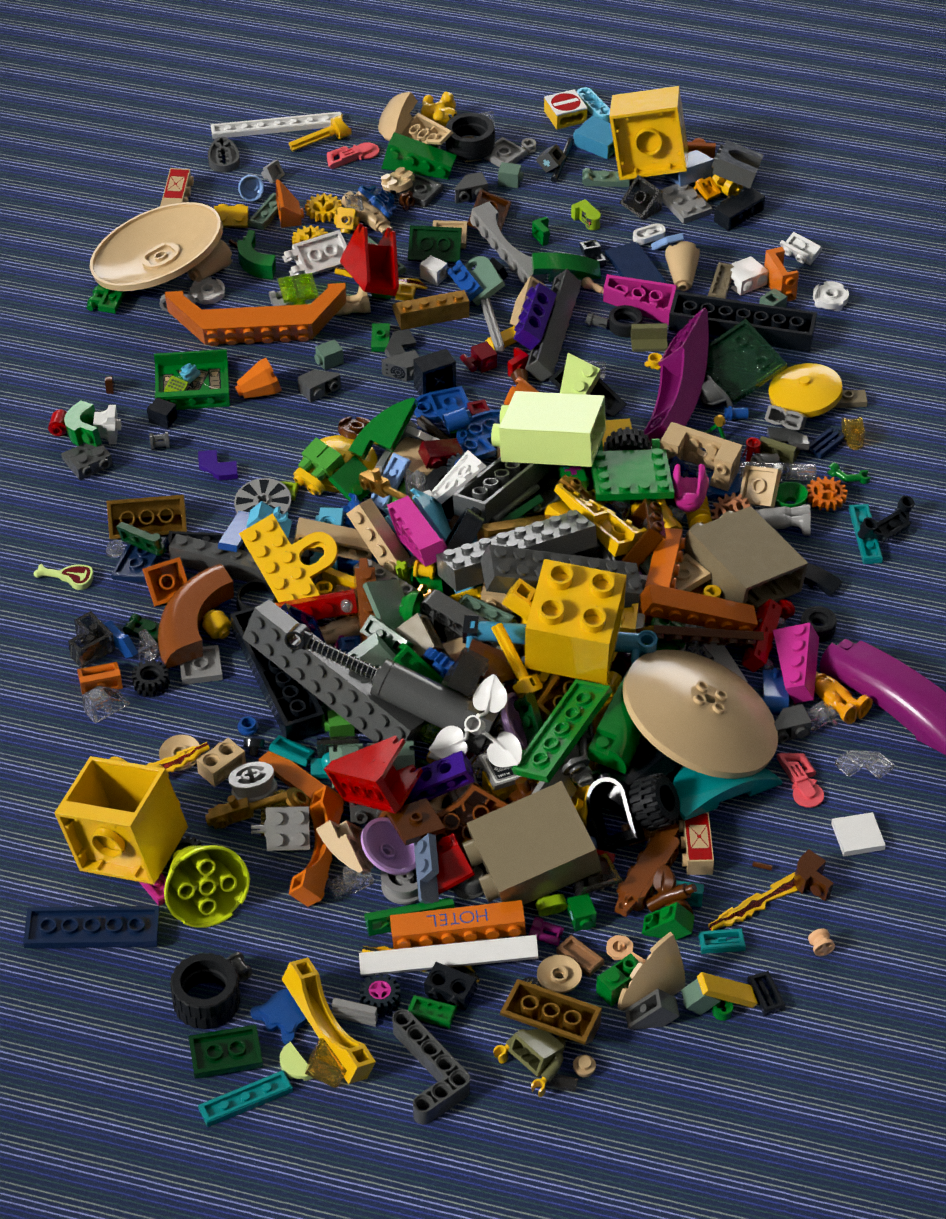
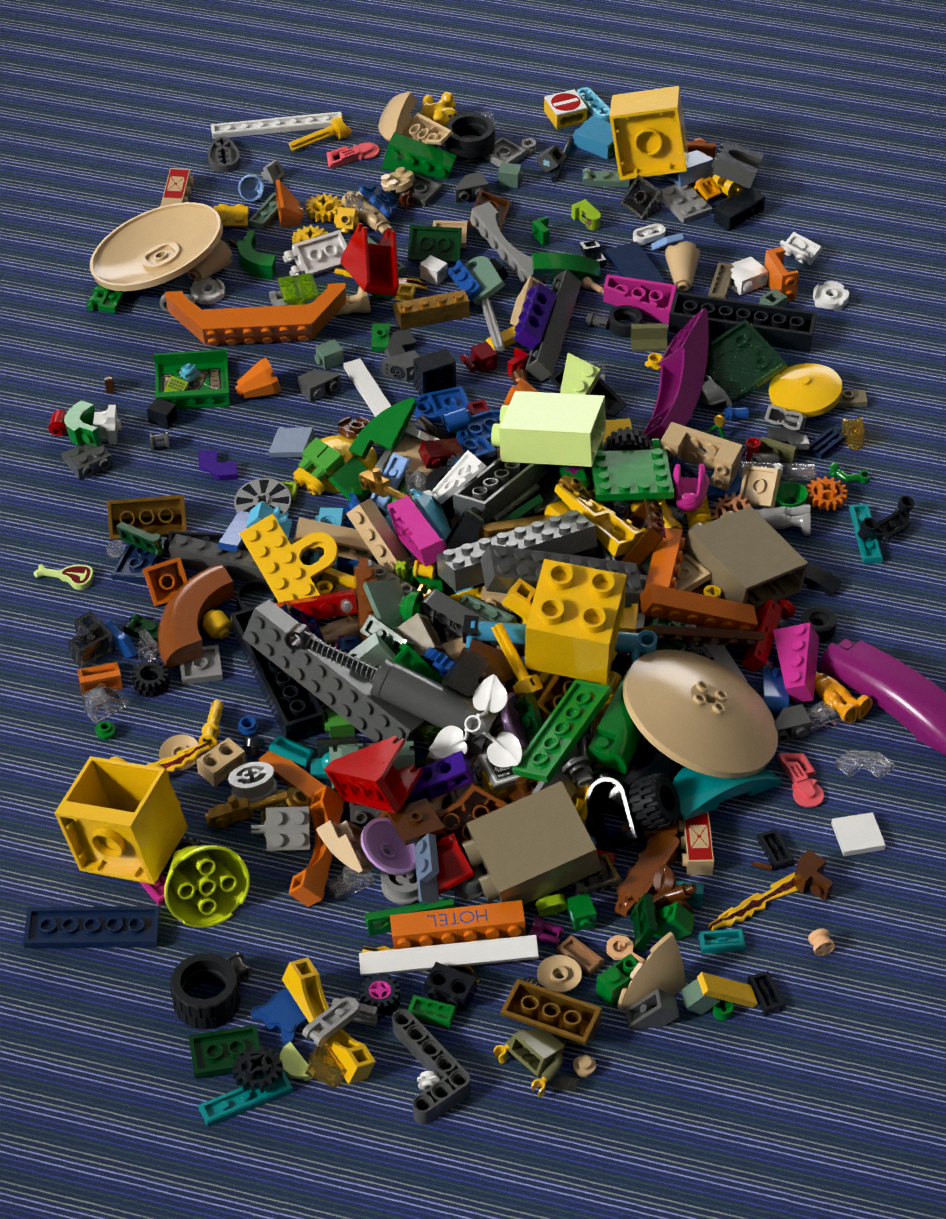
(105, 730): none -> green plate
(211, 728): none -> yellow pin
(257, 1069): none -> black gear
(290, 442): none -> sand blue tile
(332, 1021): none -> light grey plate
(366, 386): none -> white tile
(427, 1079): none -> white plate
(643, 922): none -> dark green plate
(781, 862): none -> black tile

